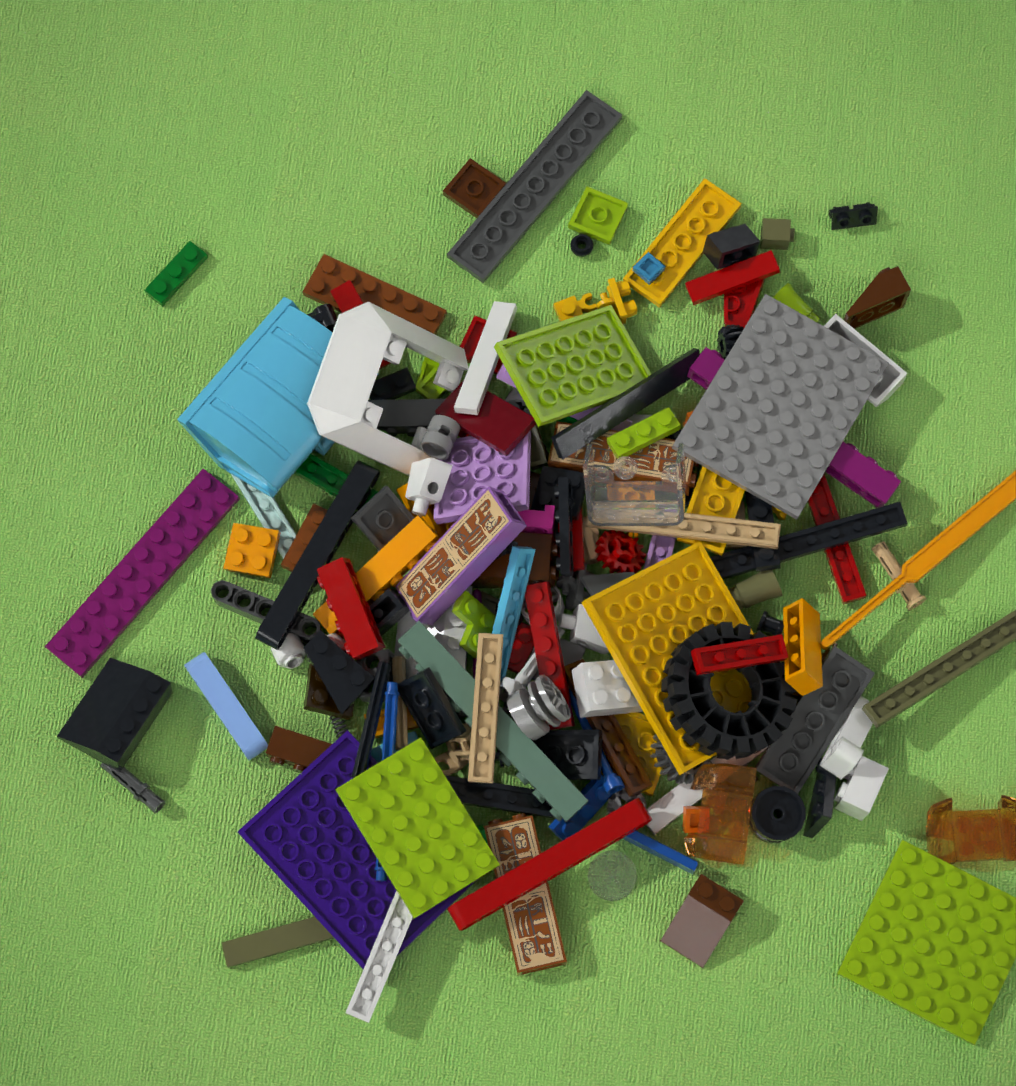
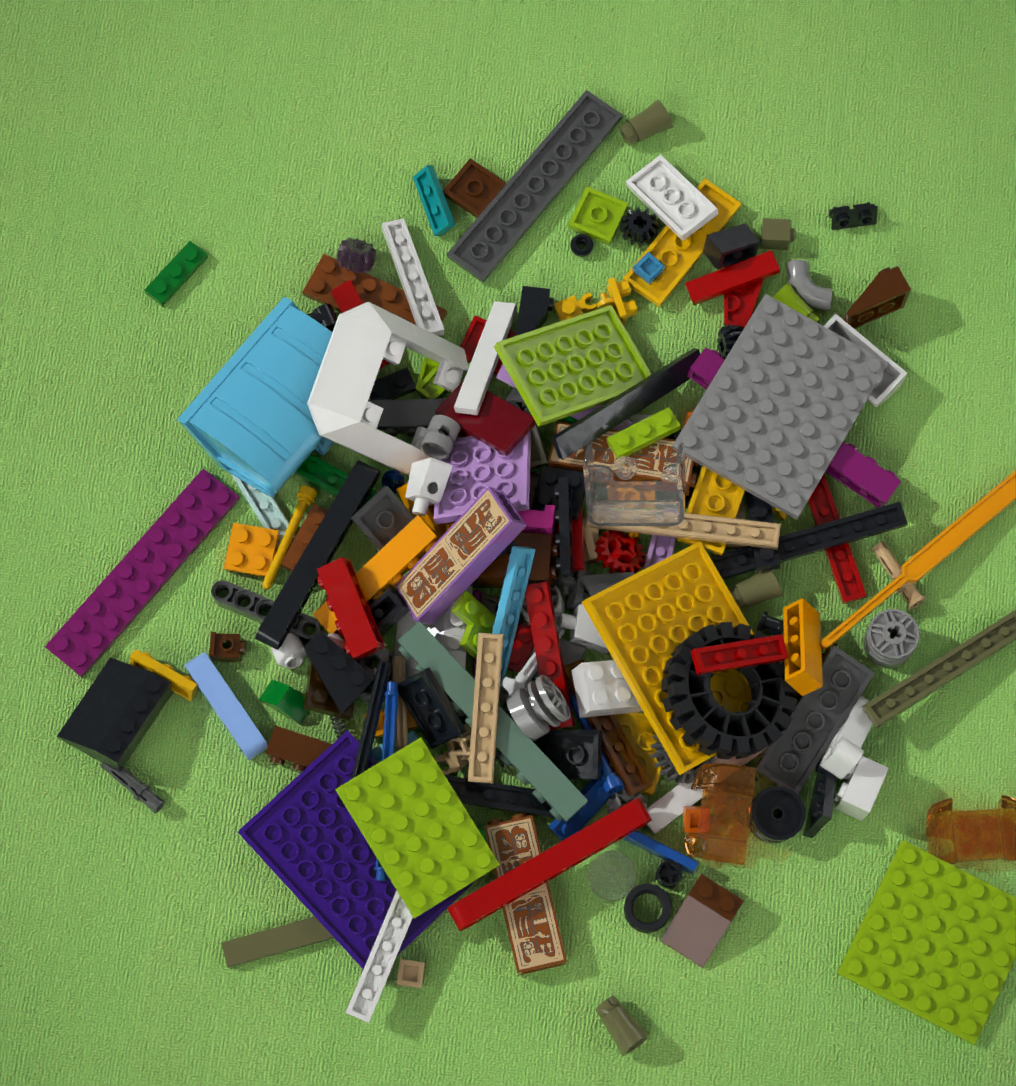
(181, 685): none -> yellow plate
(220, 654): none -> reddish brown brick
(284, 700): none -> green slope
(306, 496): none -> yellow piece
(356, 255): none -> gear
(387, 480): none -> plate
(410, 973): none -> tan plate
(412, 276): none -> white plate
(433, 200): none -> teal plate
(533, 309): none -> black slope
(621, 1025): none -> olive plant
(645, 124): none -> olive plant
(645, 233): none -> black gear
(647, 889): none -> black tyre
(668, 869): none -> black wheel
(672, 197): none -> white plate
(810, 292): none -> light grey cylinder
(887, 651): none -> light grey wheel

